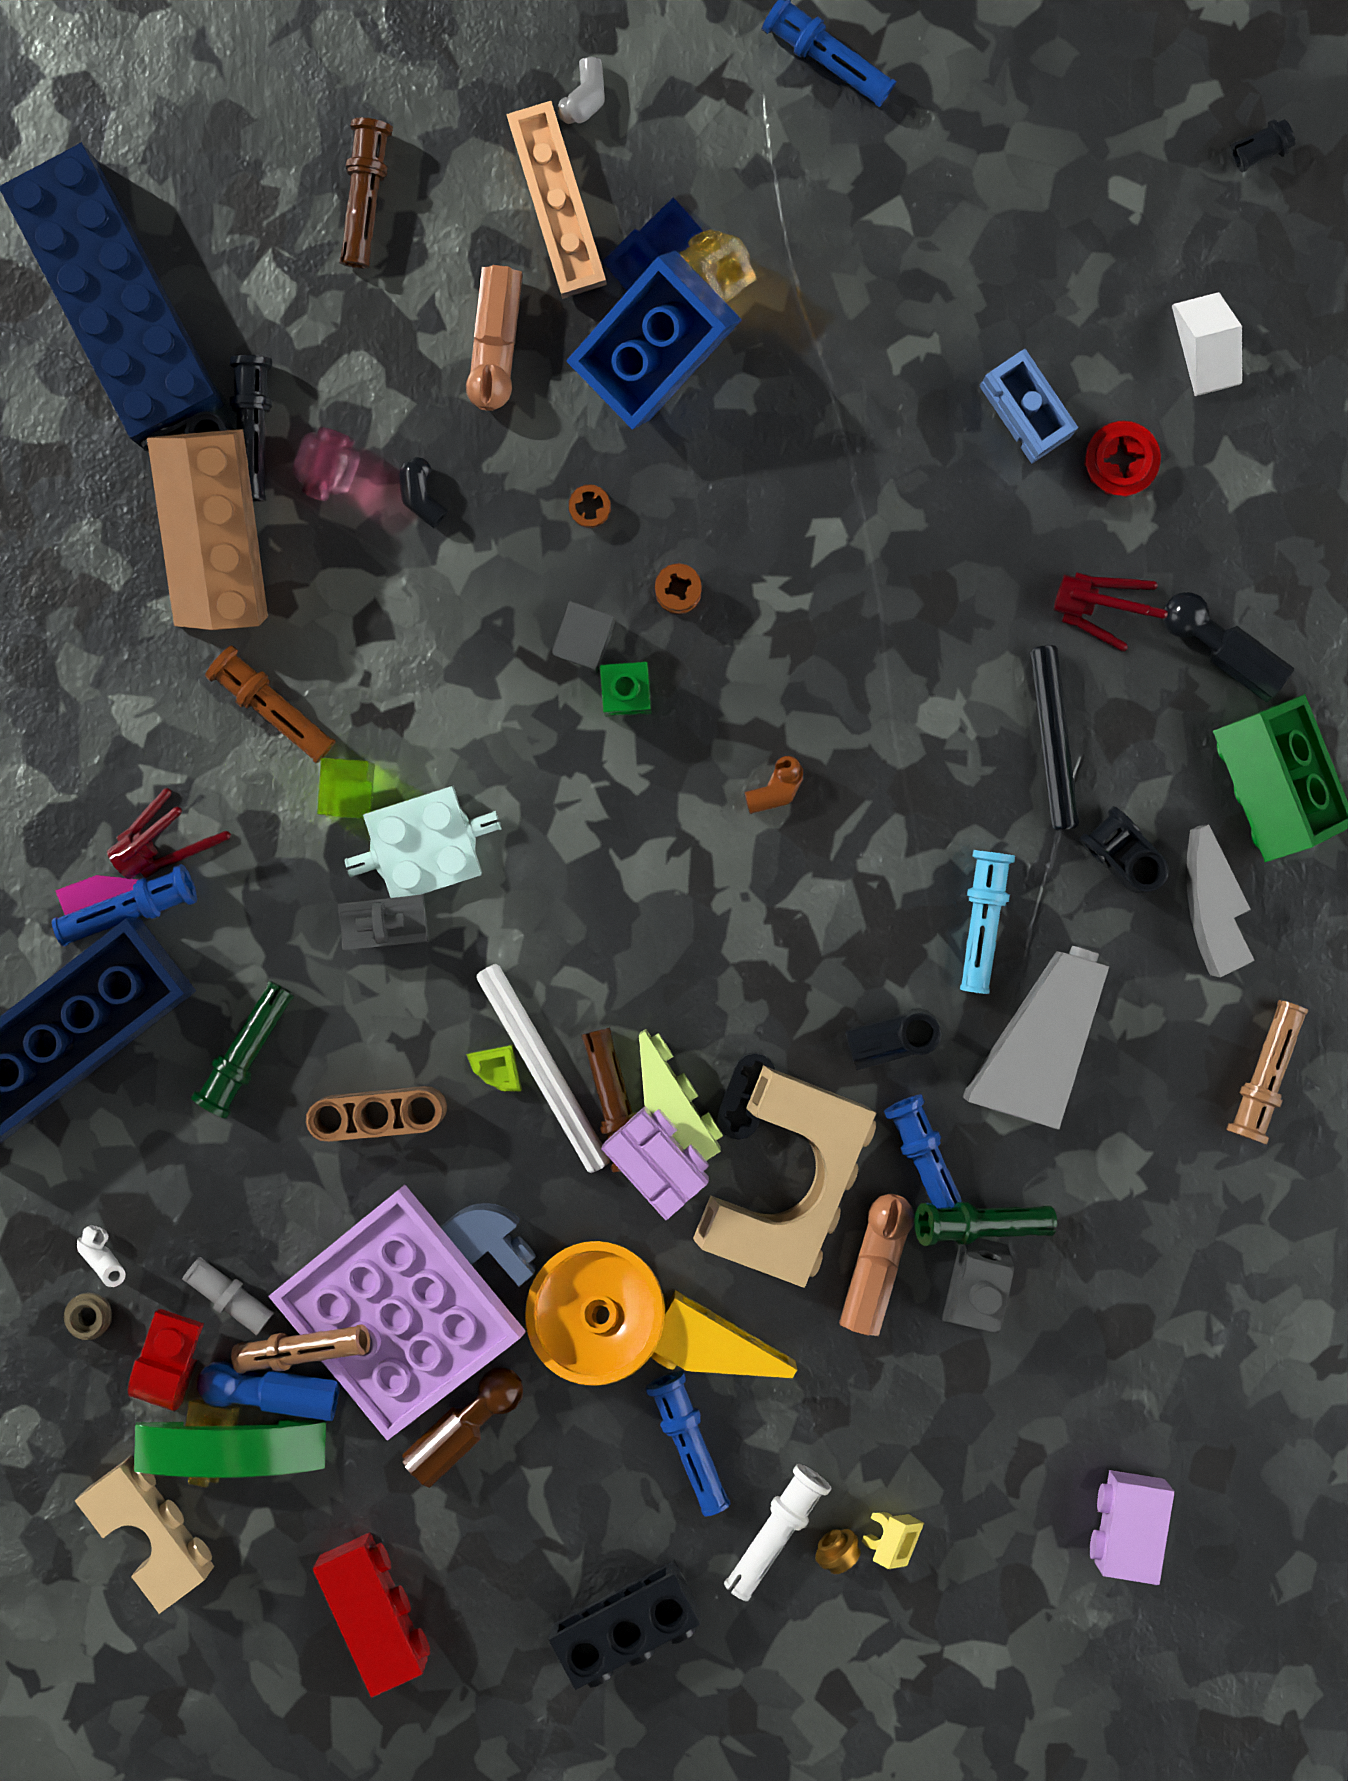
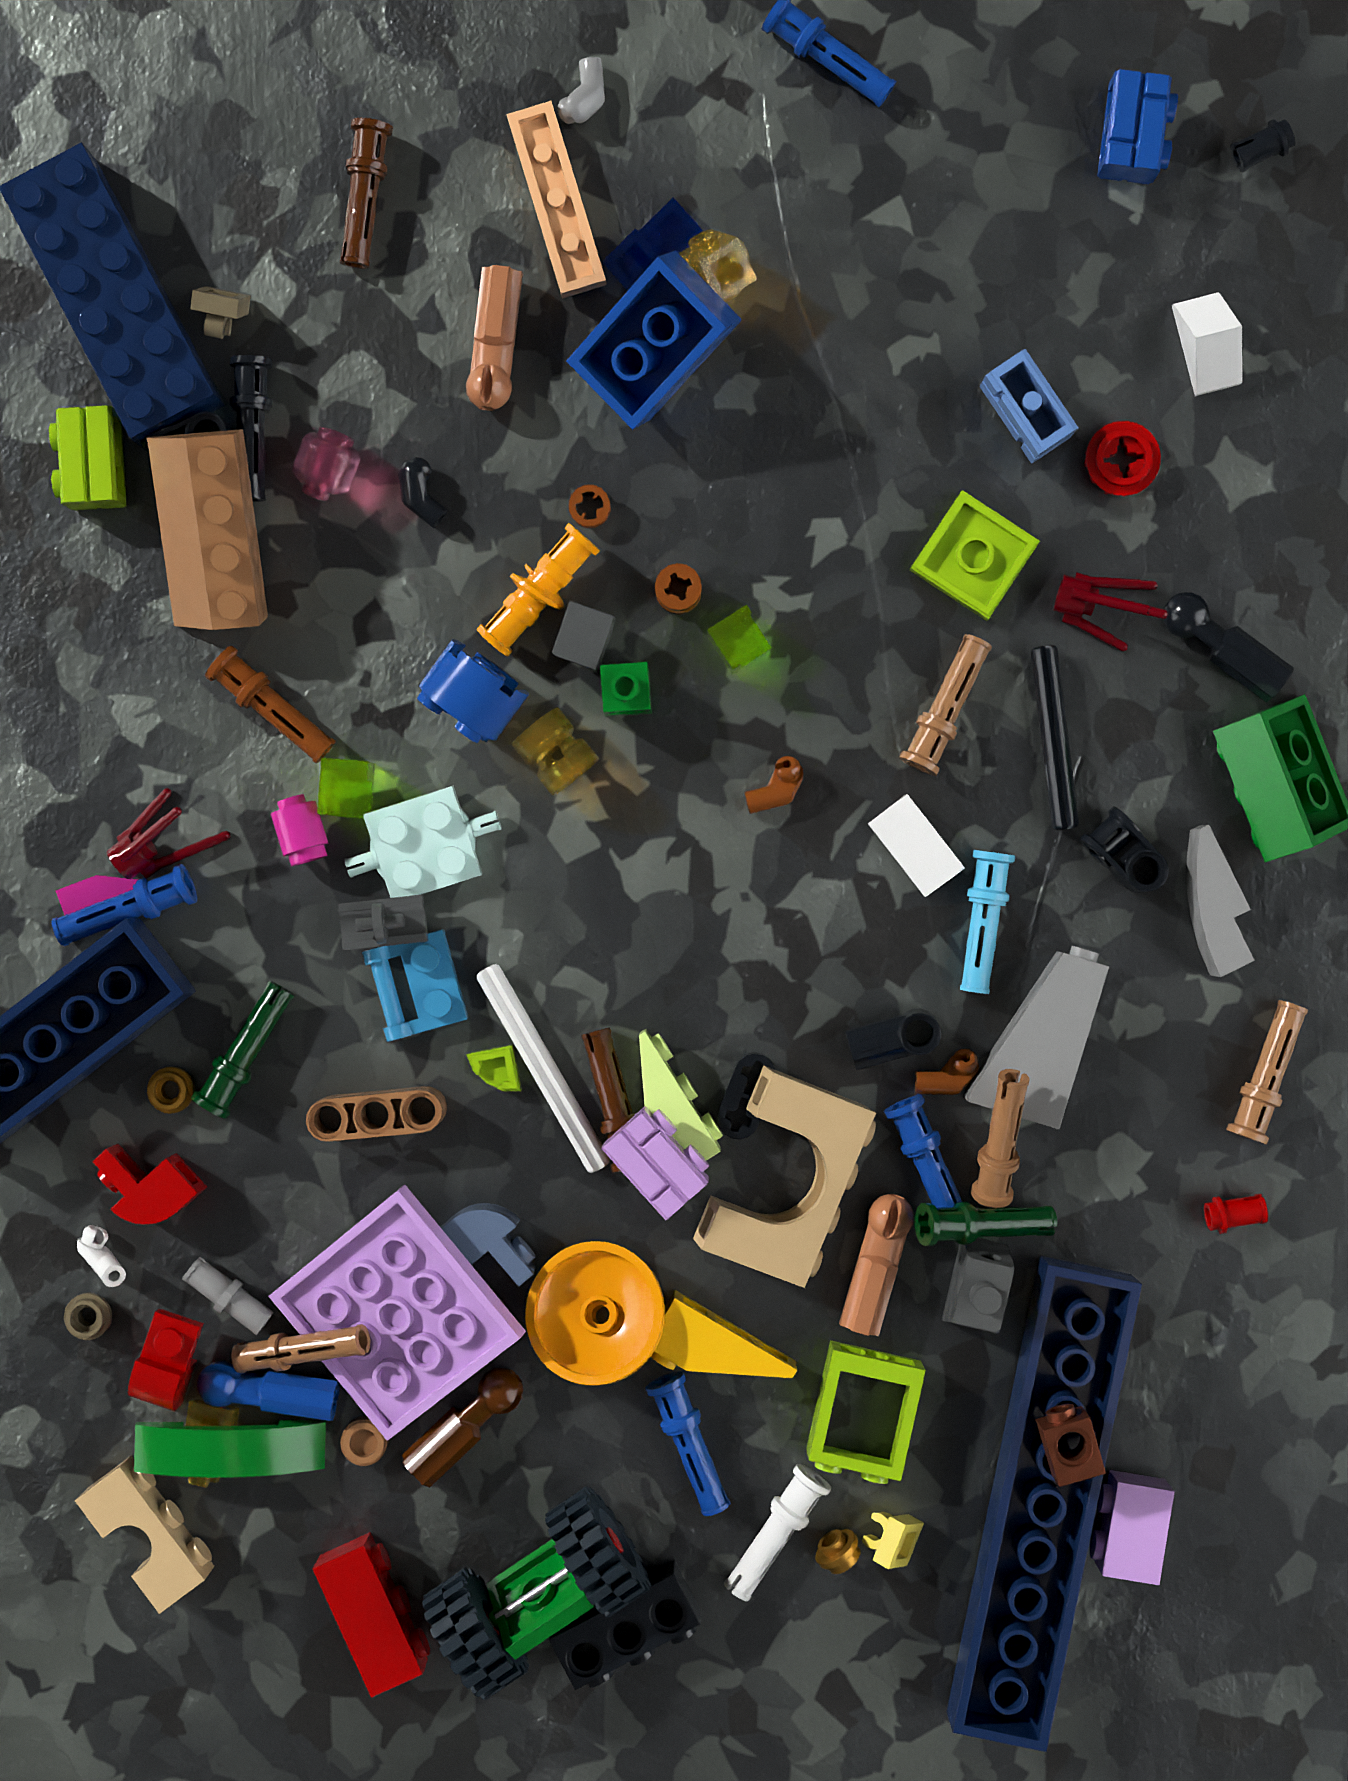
(88, 458): none -> lime brick
(150, 1196): none -> red brick
(160, 1099): none -> pearl gold plate
(220, 309): none -> dark tan tile
(299, 830): none -> dark pink brick
(363, 1442): none -> medium nougat tile
(430, 980): none -> dark azure plate
(471, 692): none -> blue brick
(494, 1626): none -> black plate
(537, 590): none -> light orange piece
(546, 737): none -> clear yellow wheel
(738, 639): none -> clear neon green panel
(873, 1365): none -> lime window
(916, 845): none -> white slope
(938, 724): none -> medium nougat pin
(951, 1078): none -> dark orange arm
(974, 555): none -> lime tile
(998, 1157): none -> medium nougat pin
(1033, 1528): none -> dark blue brick
(1075, 1464): none -> copper brick
(1136, 126): none -> blue brick
(1235, 1212): none -> red pin

